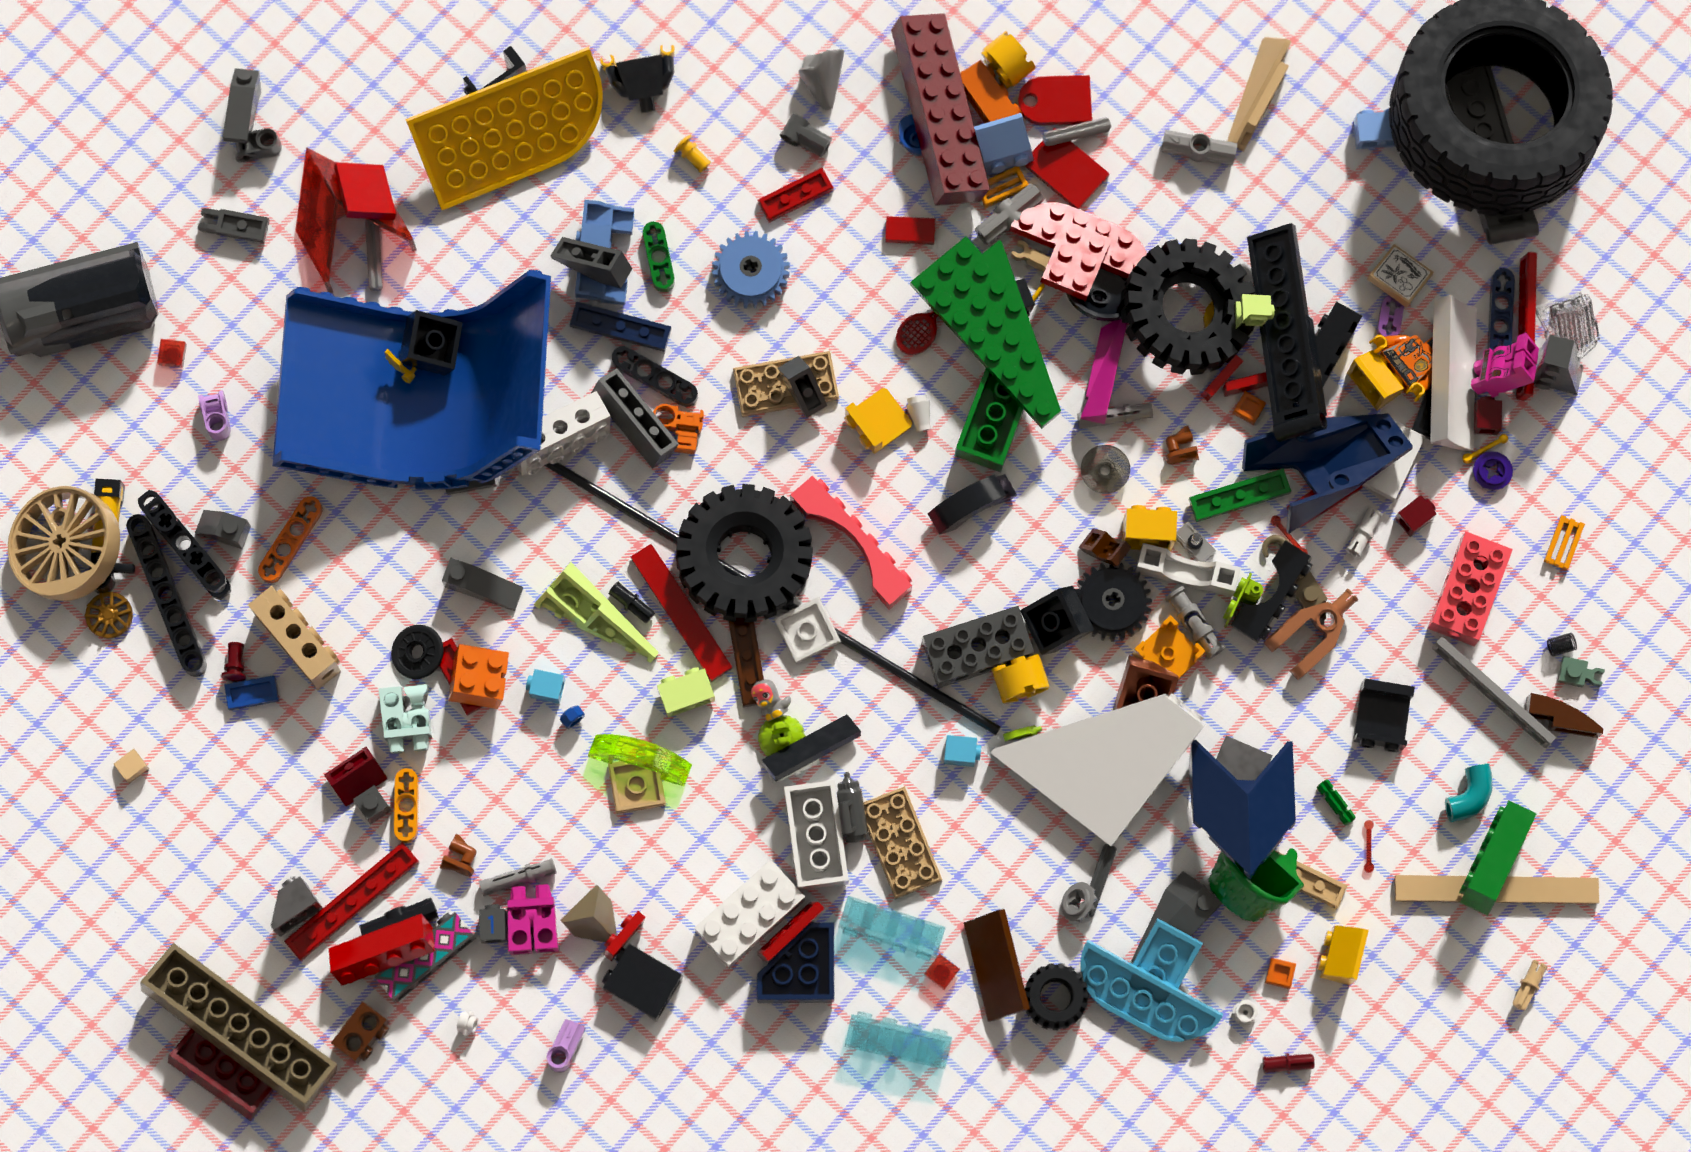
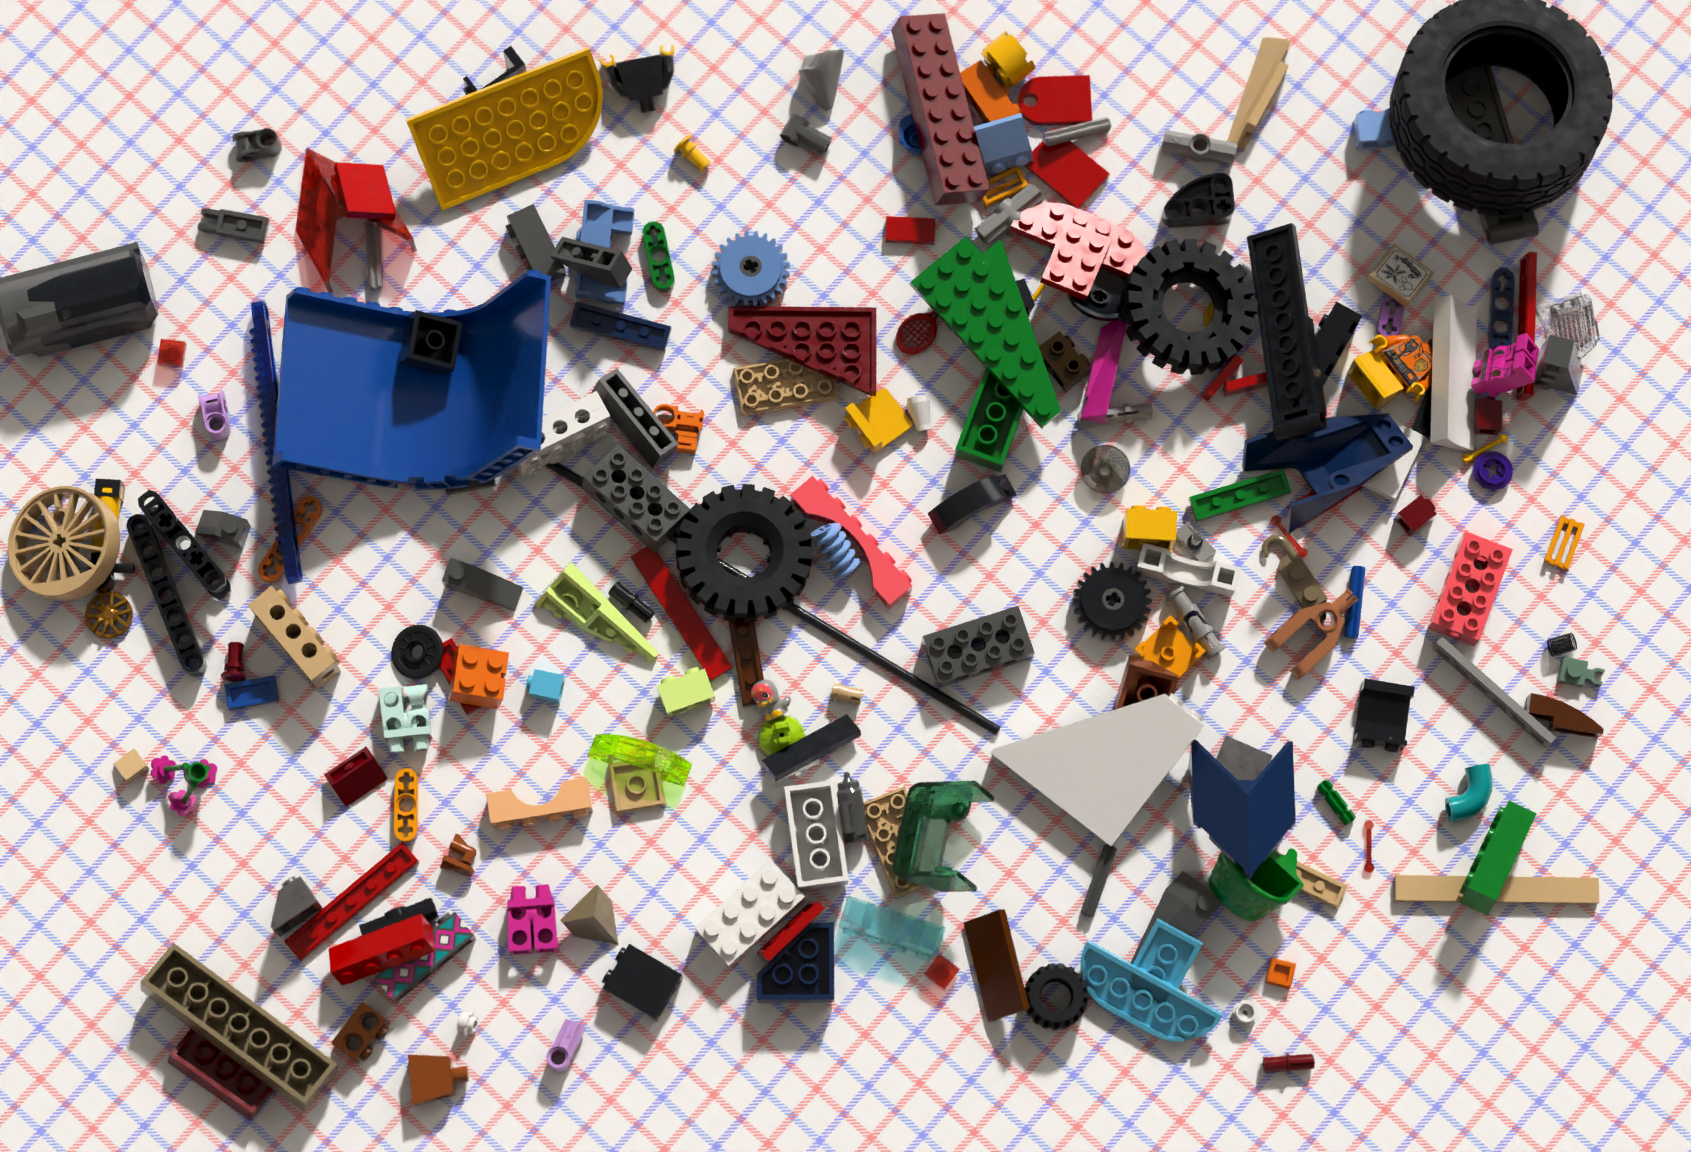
(196, 774): none -> dark pink plant
(242, 105): dark grey slope -> none
(280, 477): none -> clear blue gear
(372, 804): dark grey brick -> none
(408, 374): yellow piece -> none
(433, 1078): none -> dark orange torso
(493, 924): dark grey brick -> none
(513, 878): light grey pin -> none
(534, 242): none -> dark grey brick
(571, 799): none -> light nougat arch
(572, 716): blue tile -> none
(630, 926): red plate -> none
(640, 484): none -> dark grey brick
(654, 377): black beam -> none
(795, 195): red tile -> none
(802, 386): dark grey slope -> none
(807, 630): white tile -> none
(824, 339): none -> dark red wing
(837, 549): none -> light blue piece
(846, 693): none -> tan pin
(898, 1041): clear light blue brick -> none
(925, 832): none -> clear green windscreen
(961, 751): medium azure brick -> none
(1021, 678): yellow brick -> none
(1022, 733): lime piece -> none
(1032, 257): tan bar -> none
(1057, 620): black brick -> none
(1063, 361): none -> dark brown brick
(1073, 897): light grey gear -> none
(1104, 547): reddish brown slope -> none
(1175, 454): dark orange piece -> none
(1203, 195): none -> black beam
(1246, 592): lime hinge -> none
(1249, 408): orange tile -> none
(1253, 310): yellowish green window -> none
(1255, 619): black arch -> none
(1343, 954): yellow slope -> none
(1354, 612): none -> blue axle
(1364, 532): white pin -> none
(1529, 985): tan axle -> none

